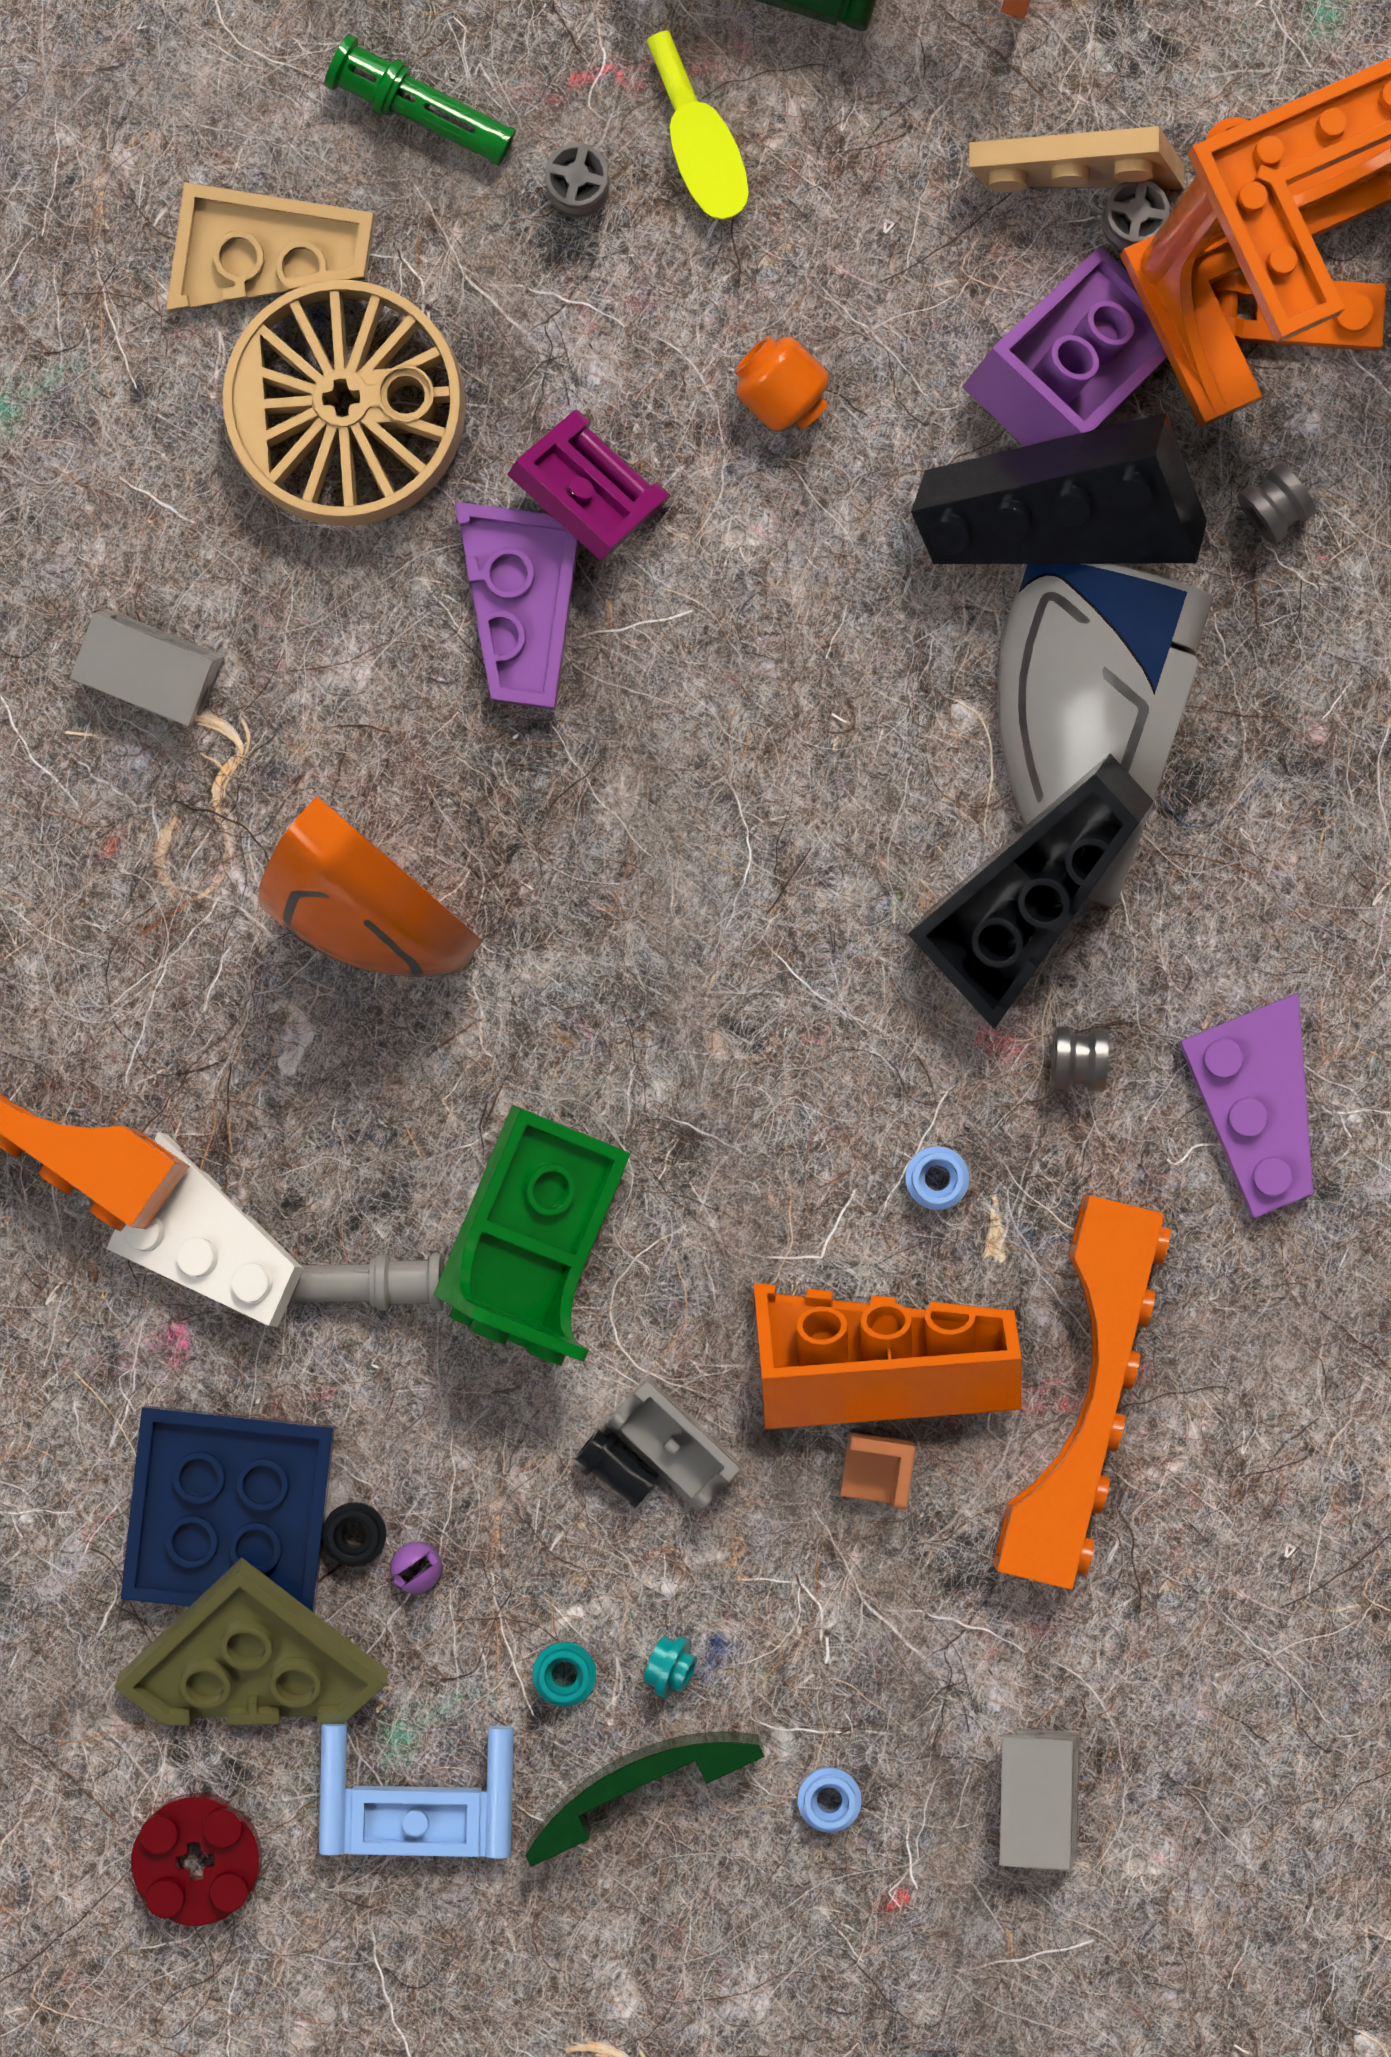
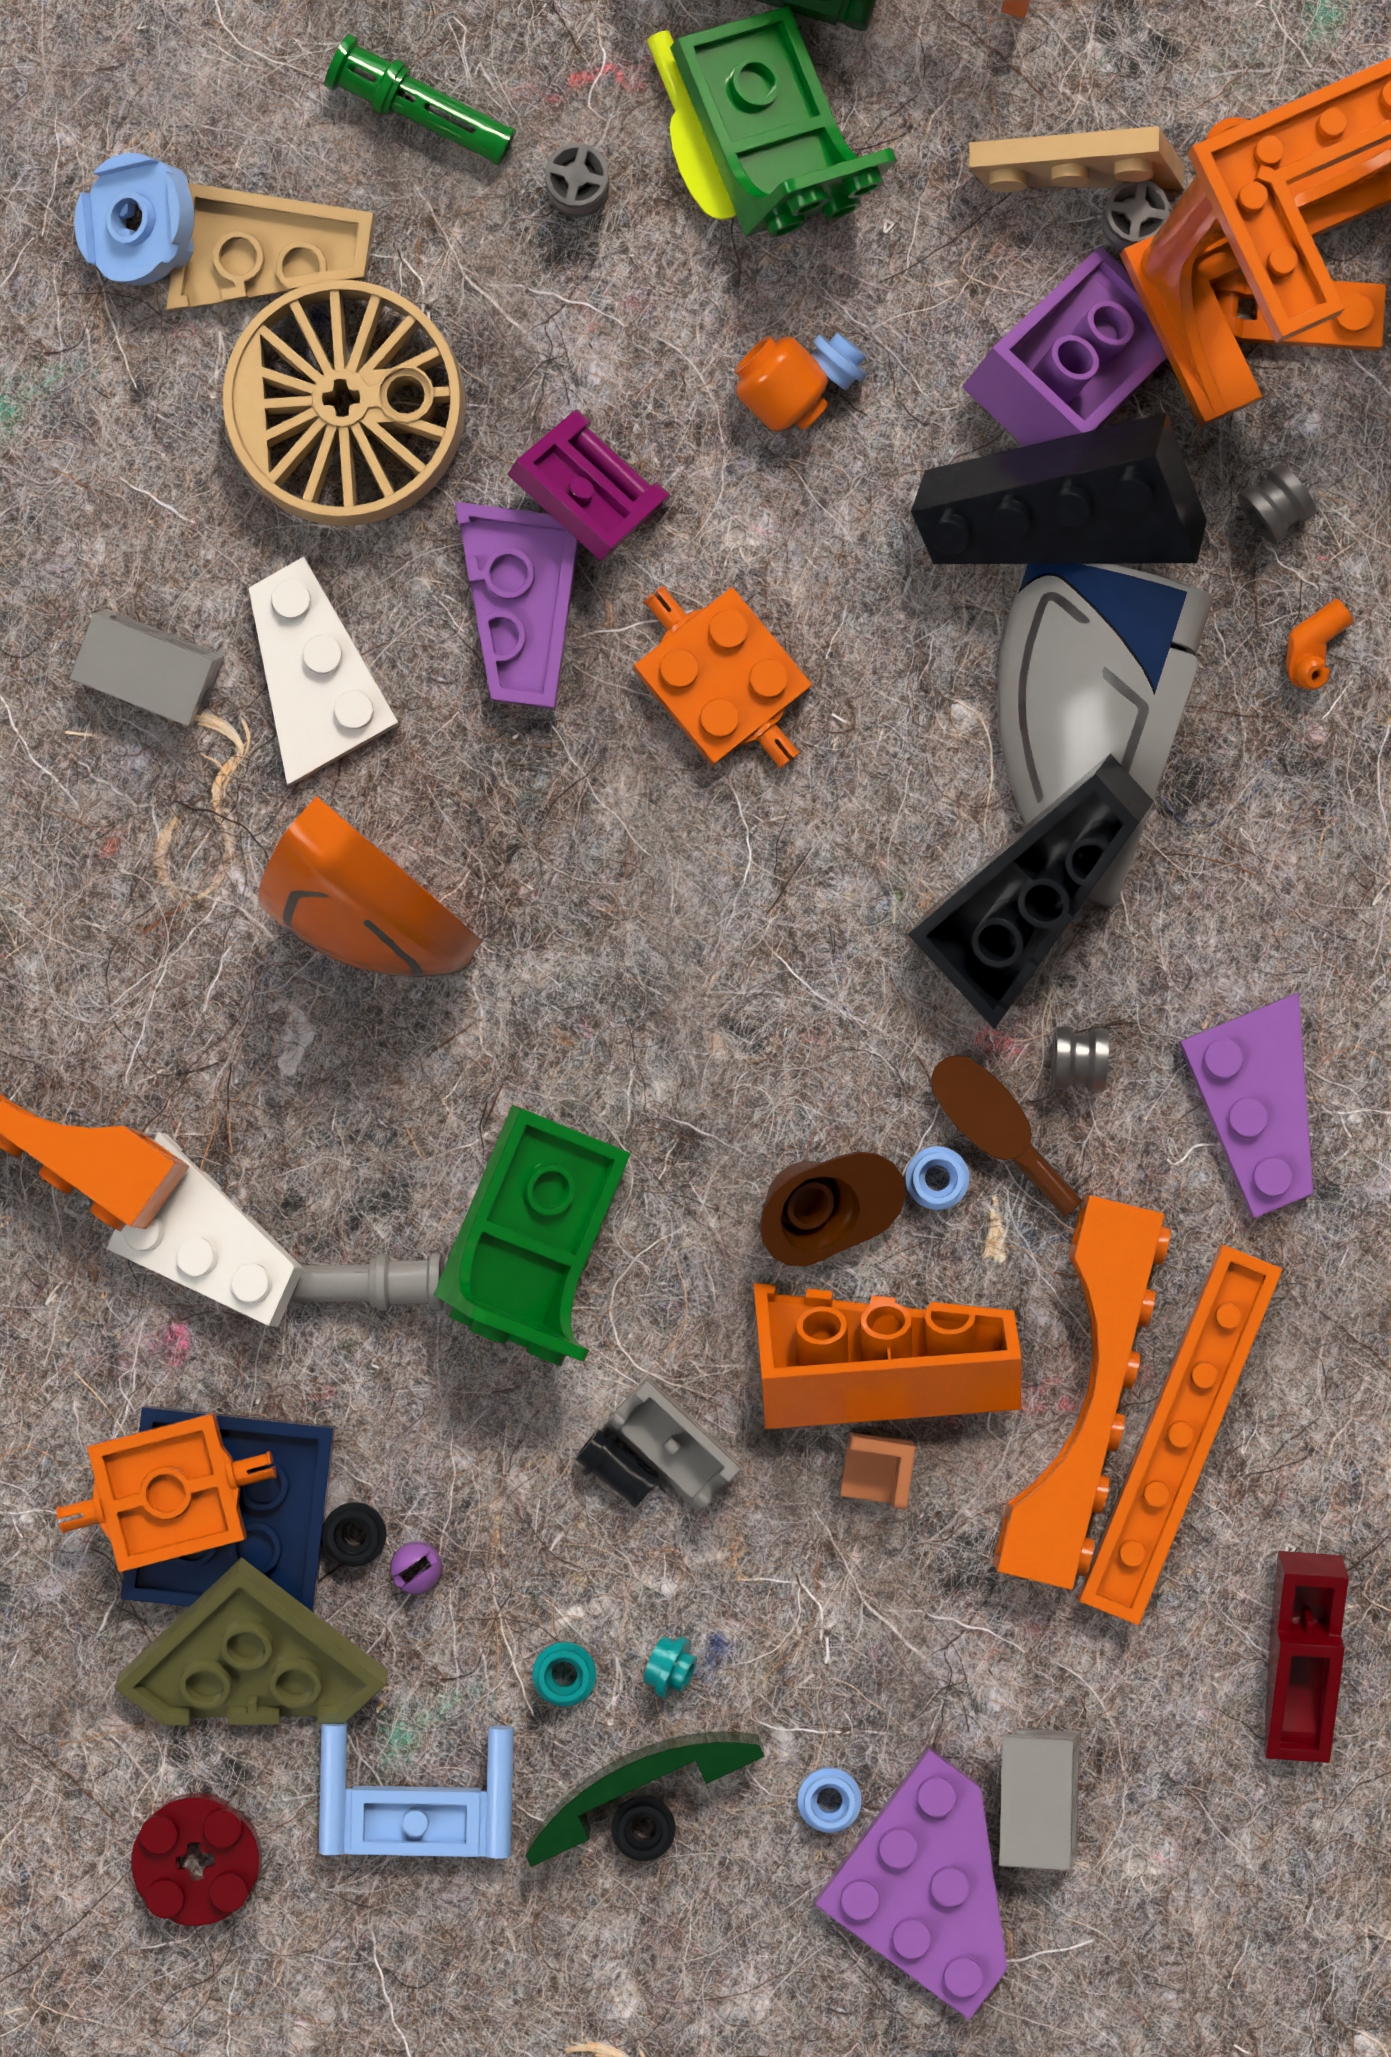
(165, 227): none -> light blue plate
(166, 1492): none -> orange plate
(314, 674): none -> white wing
(649, 1847): none -> black plate
(722, 676): none -> orange plate
(772, 125): none -> green bracket
(829, 1206): none -> reddish brown piece
(839, 359): none -> light blue plate
(926, 1886): none -> medium lavender plate
(996, 1124): none -> reddish brown piece
(1179, 1434): none -> orange plate
(1305, 1656): none -> dark red slope
(1309, 645): none -> orange arm

